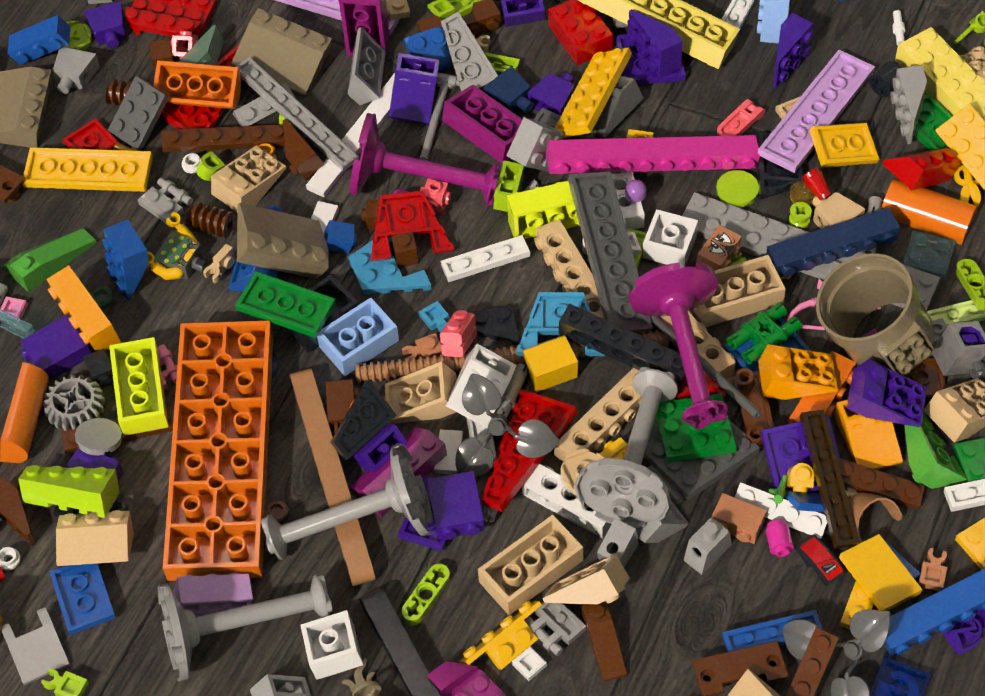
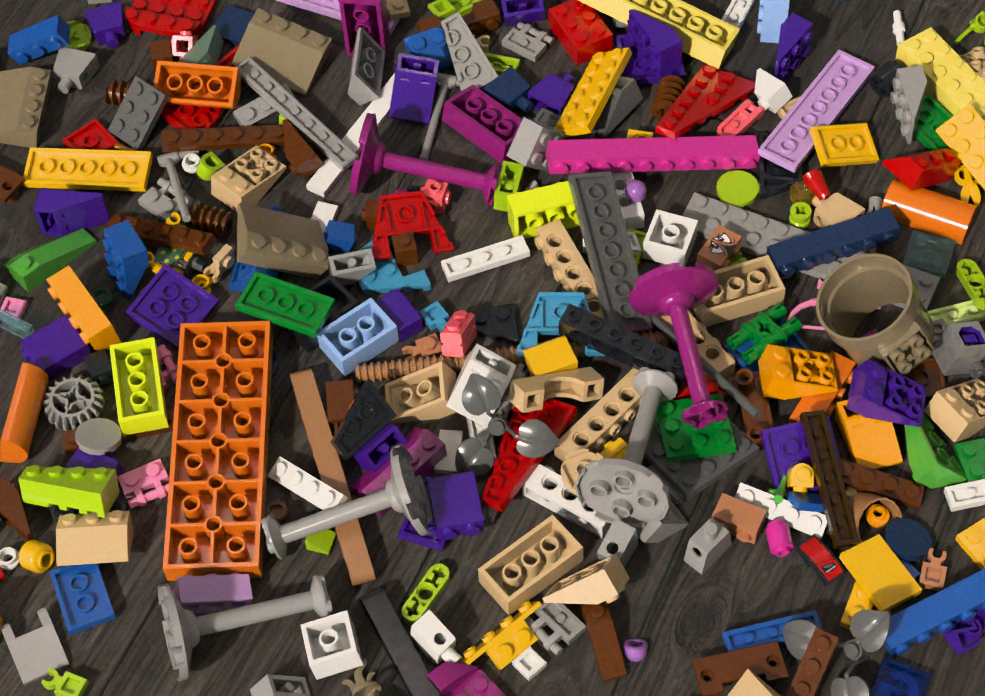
(36, 556): none -> yellow head
(69, 211): none -> dark purple slope
(143, 479): none -> bright pink plate
(167, 235): none -> reddish brown plate
(168, 160): none -> light grey bar
(168, 303): none -> dark purple plate
(202, 279): none -> yellow plate
(233, 24): none -> dark blue tile
(305, 485): none -> white plate
(321, 541): none -> lime slope
(351, 266): none -> light grey slope
(400, 311): none -> dark purple brick
(434, 639): none -> white torso
(524, 44): none -> light grey plate
(579, 384): none -> tan arch
(635, 653): none -> medium lavender piece
(667, 92): none -> reddish brown piece
(705, 96): none -> red wing
(771, 91): none -> white slope
(874, 520): none -> light orange plate
(907, 539): none -> dark blue tile

